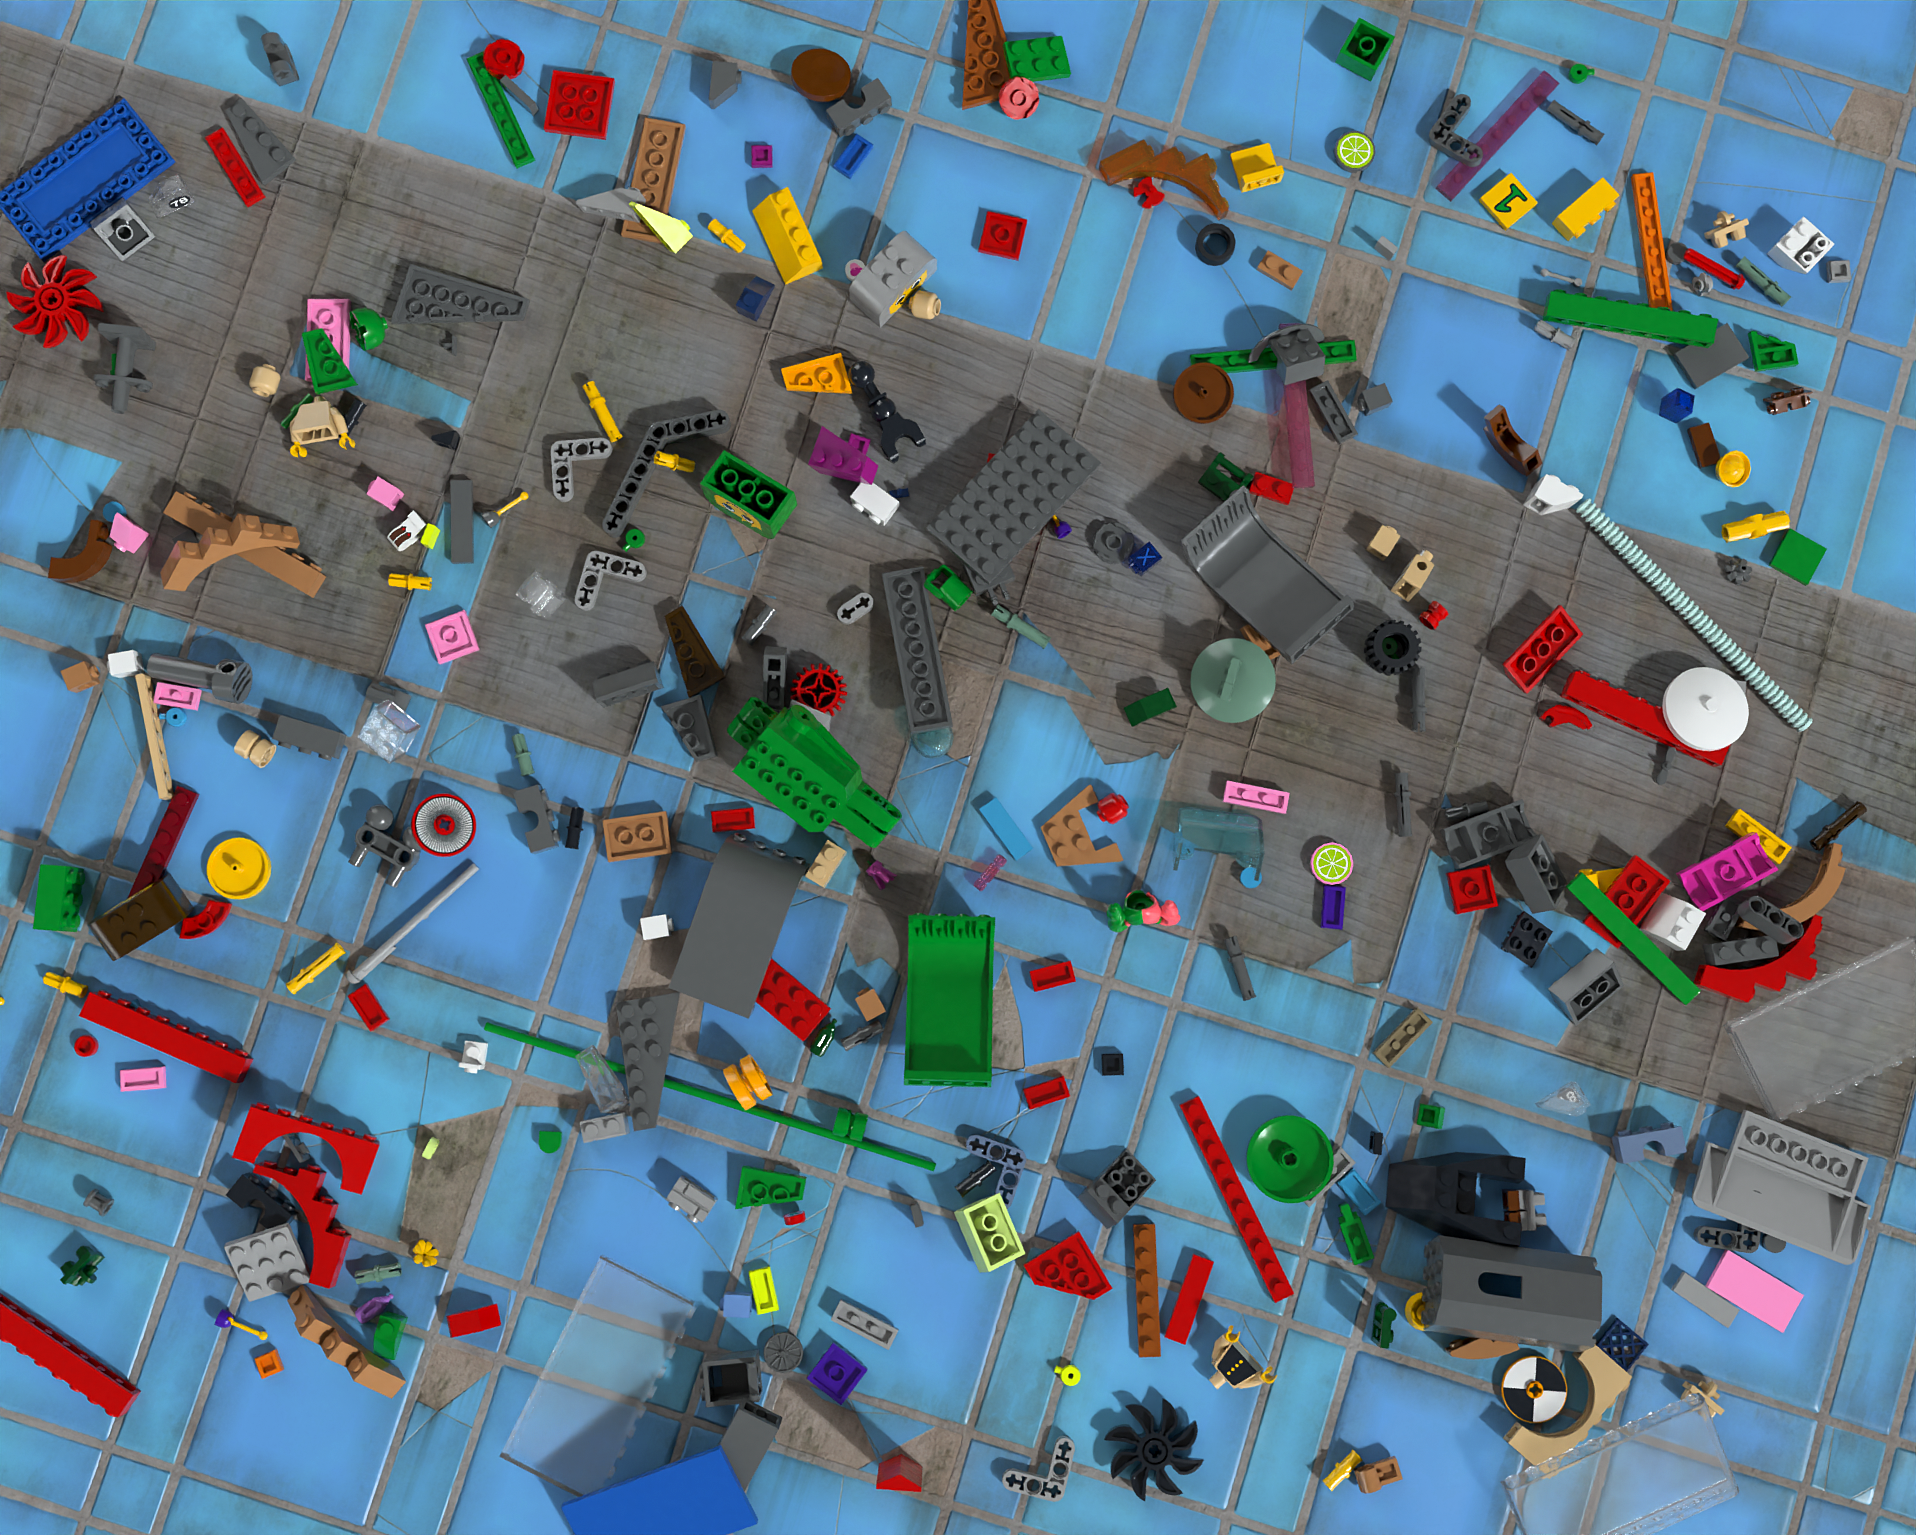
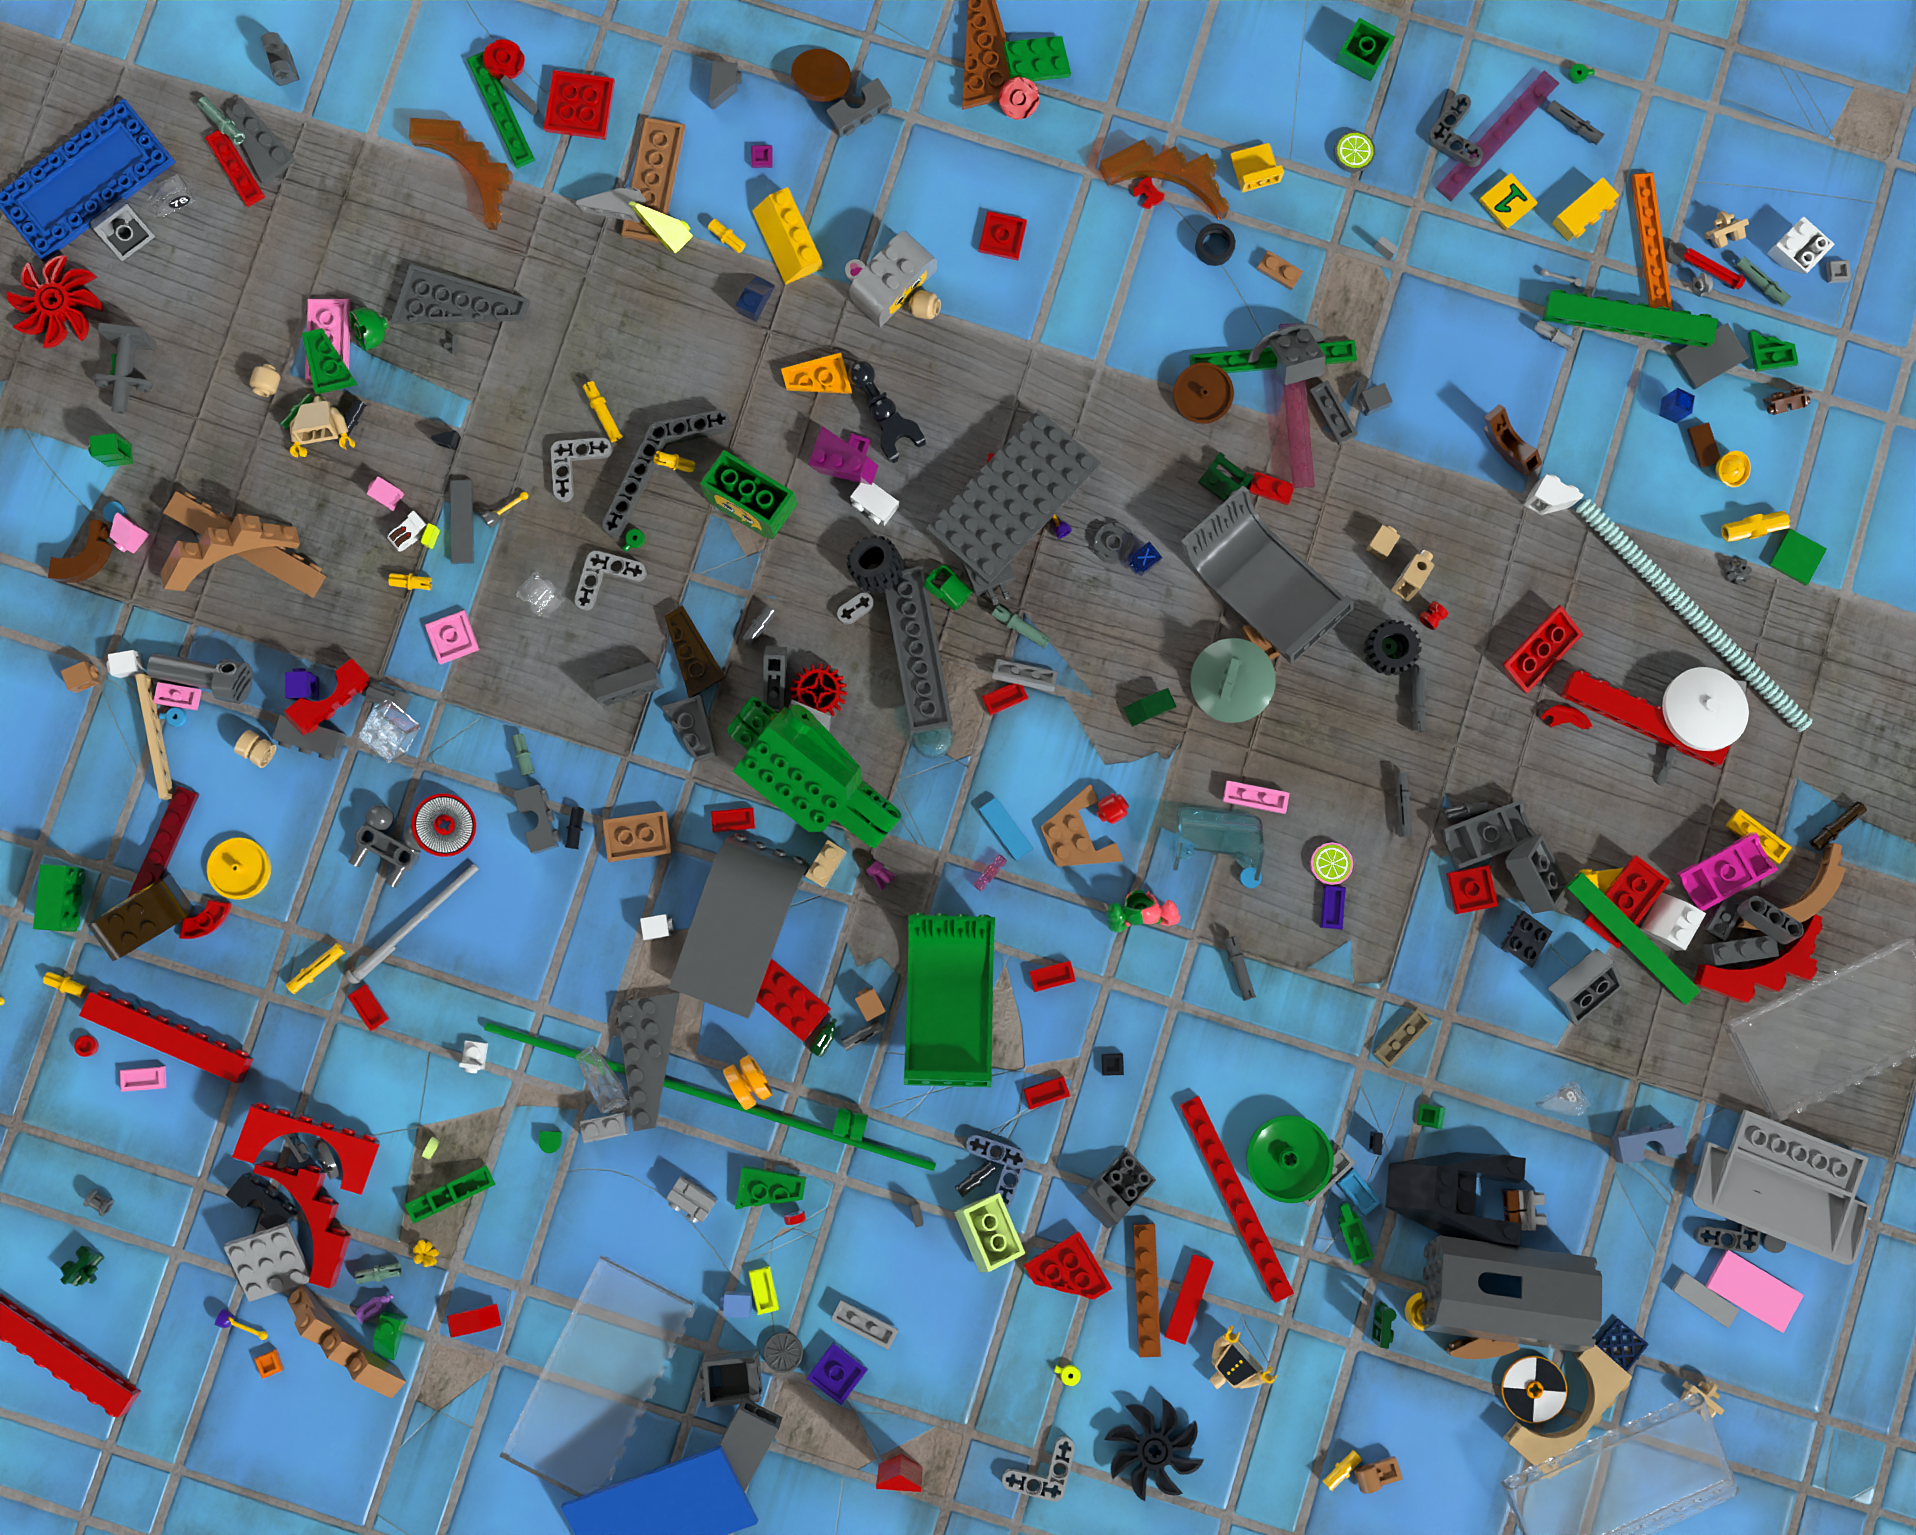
(110, 450): none -> green piece
(225, 125): none -> sand green pin
(301, 685): none -> dark purple brick
(307, 714): none -> red arch
(326, 1158): none -> dark grey tile
(449, 1194): none -> green slope
(450, 138): none -> clear orange arch
(853, 156): blue tile -> none
(865, 554): none -> black tyre
(899, 493): dark blue piece -> none
(1004, 698): none -> red tile
(1024, 675): none -> light grey tile

